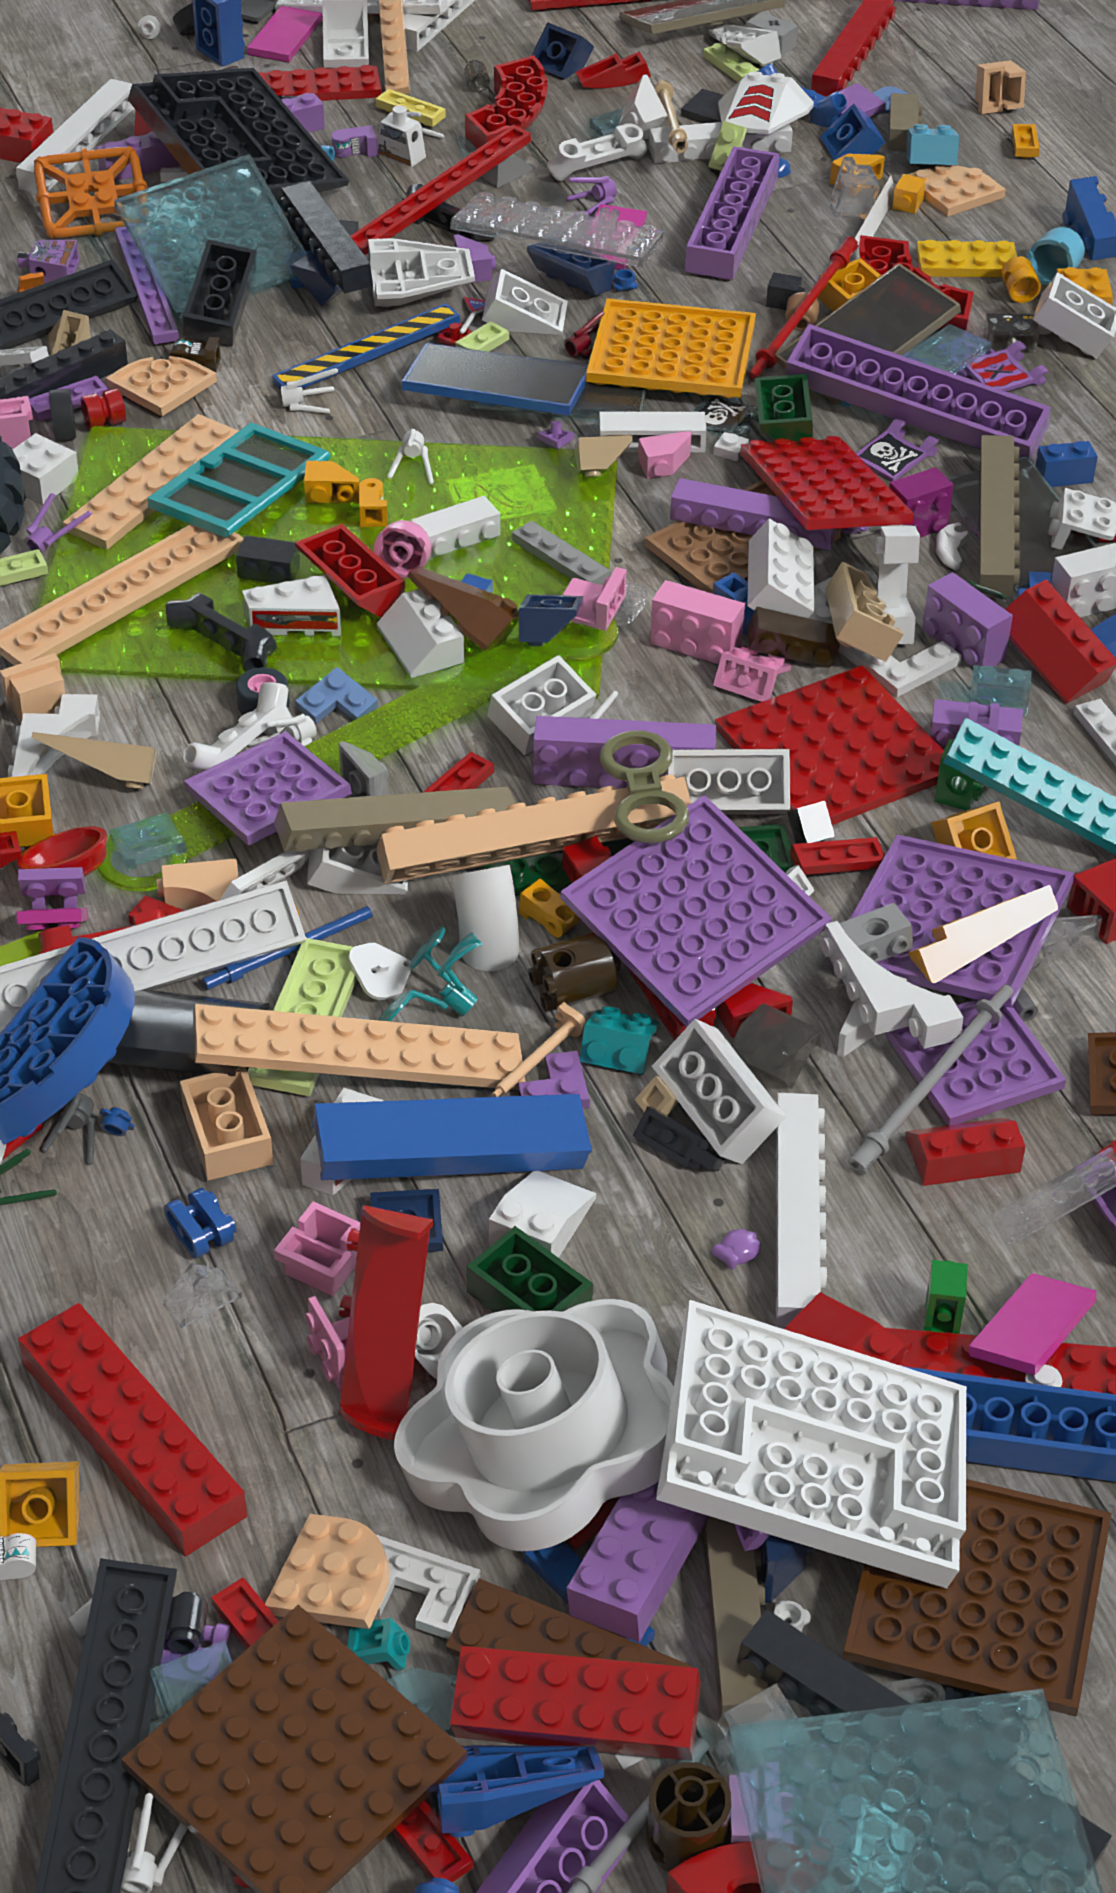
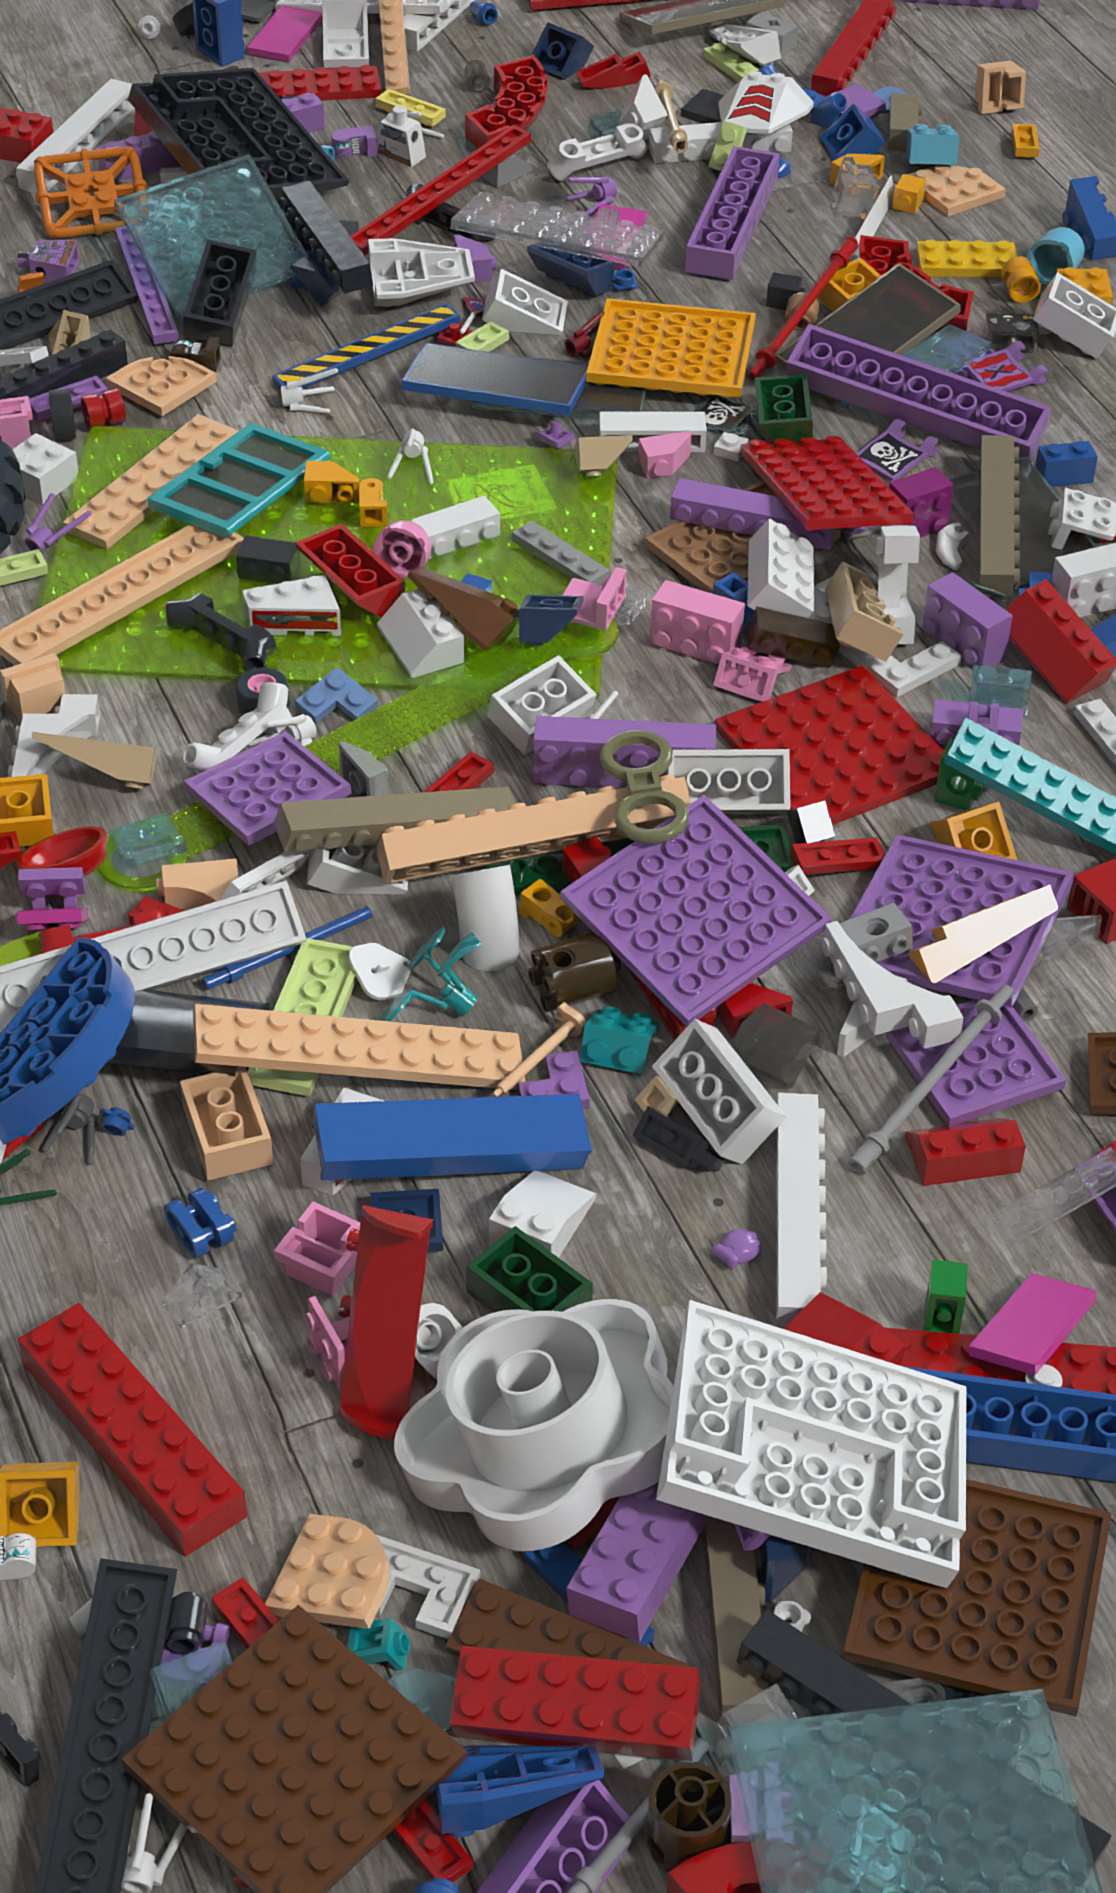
(484, 12): none -> blue cone

